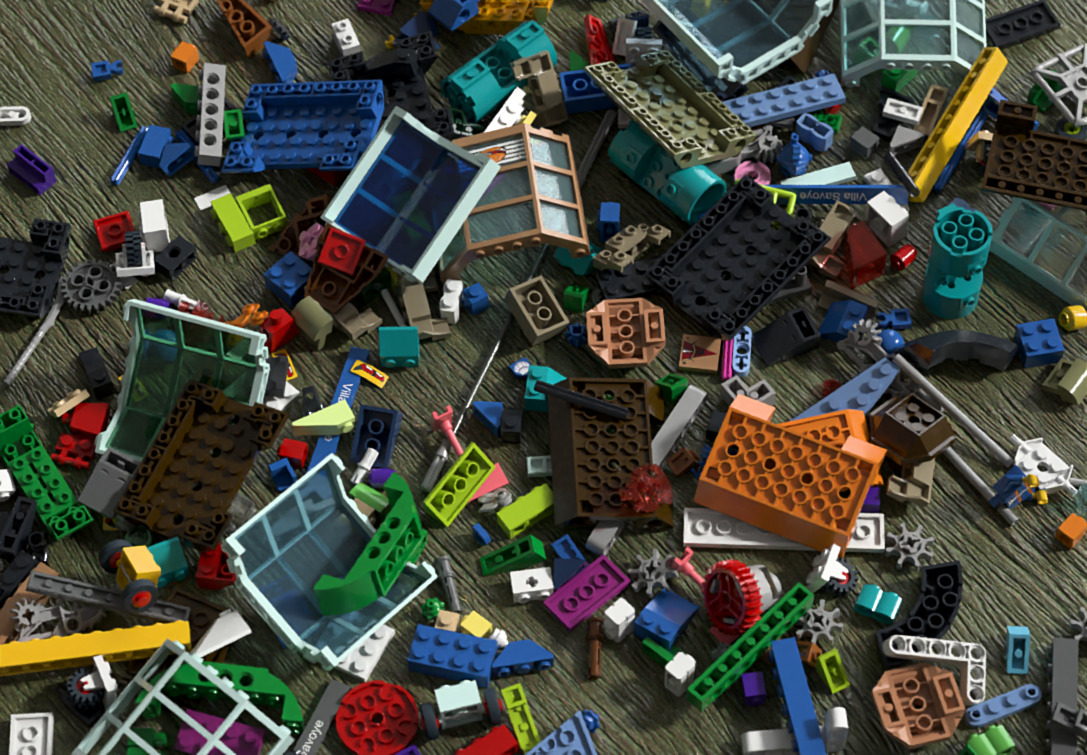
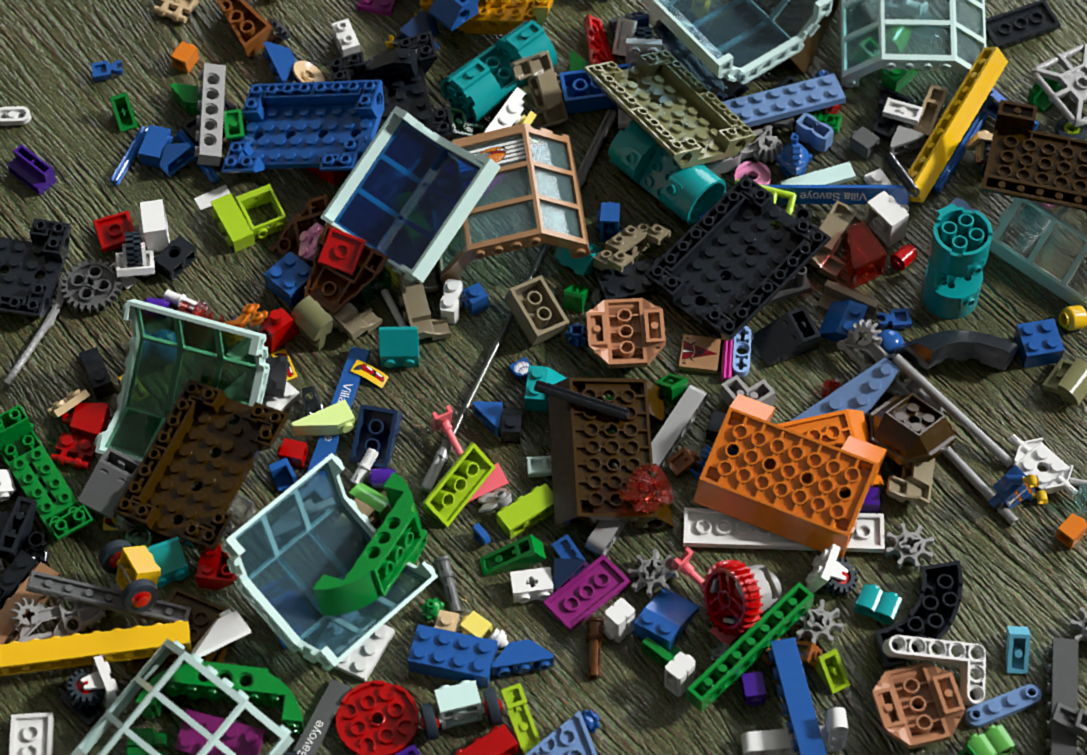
(307, 72): none -> tan dish

